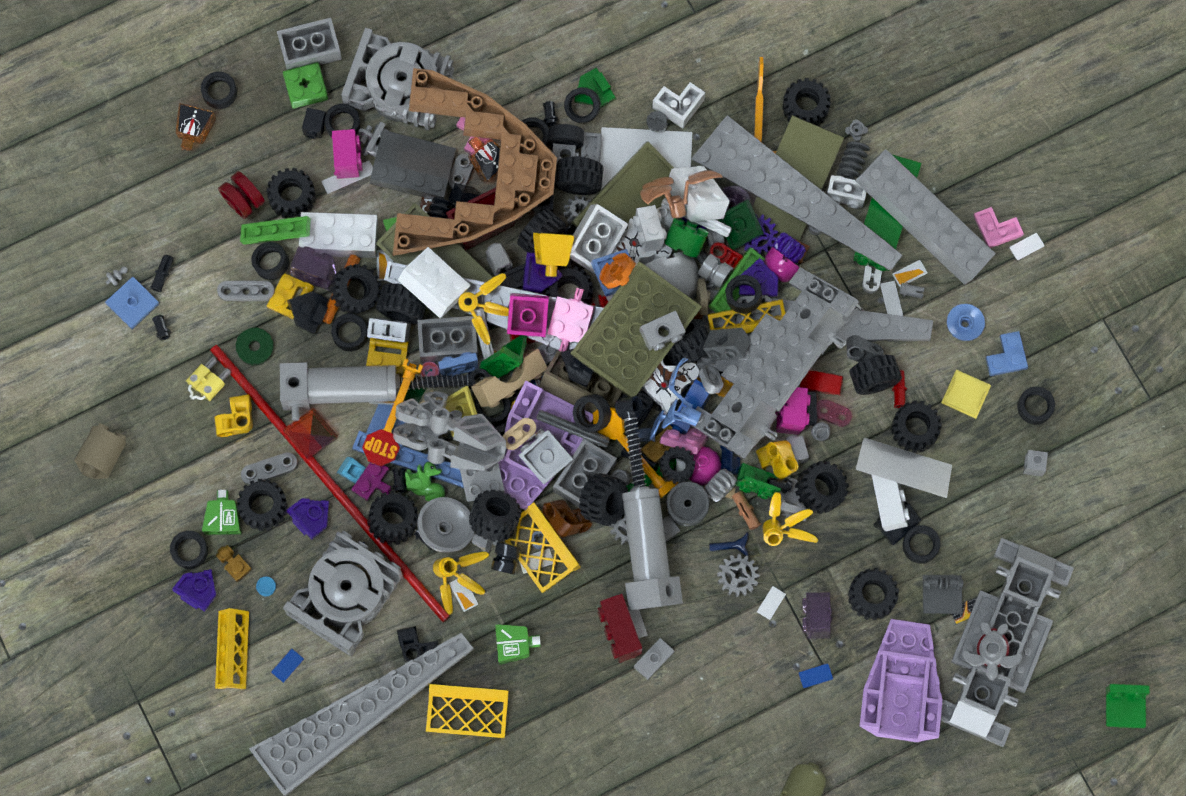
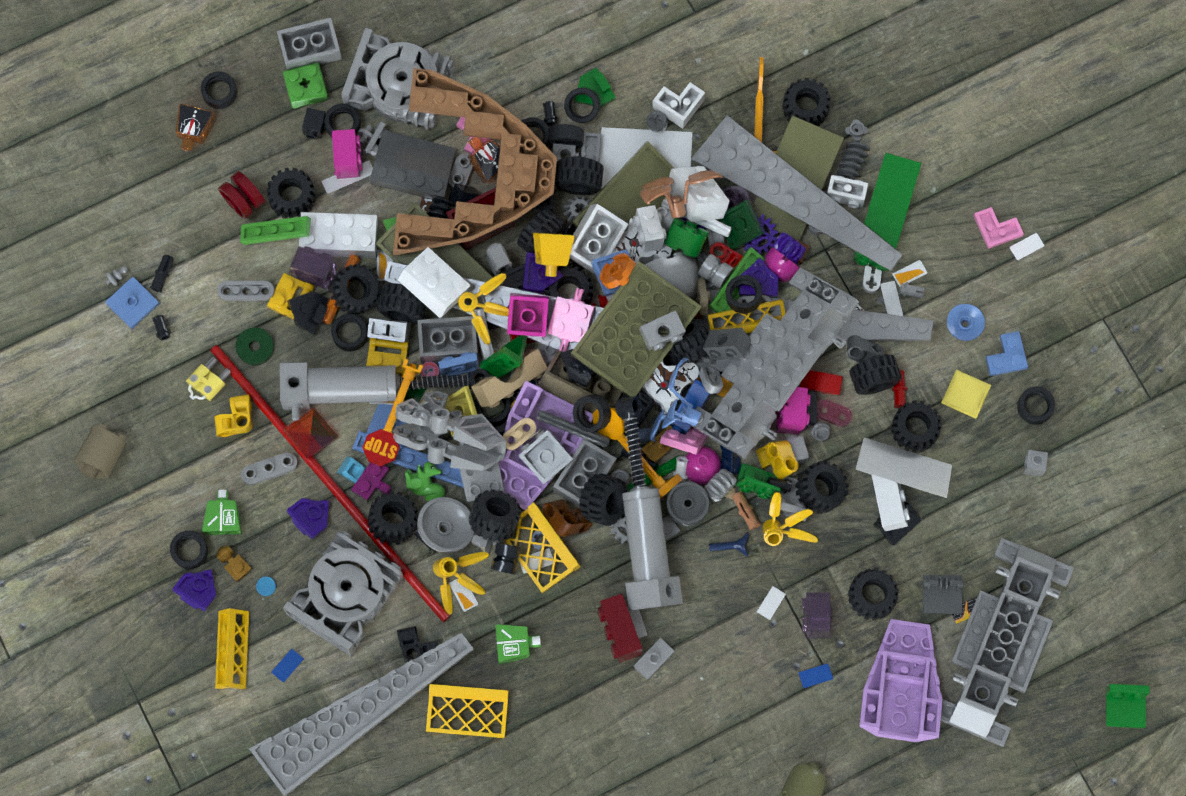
(258, 489): black tyre -> none
(263, 250): black tyre -> none
(399, 480): black pin -> none
(680, 454): black tyre -> none
(732, 571): light grey gear -> none
(919, 529): black tyre -> none
(925, 217): light grey brick -> none
(992, 651): light grey animal -> none

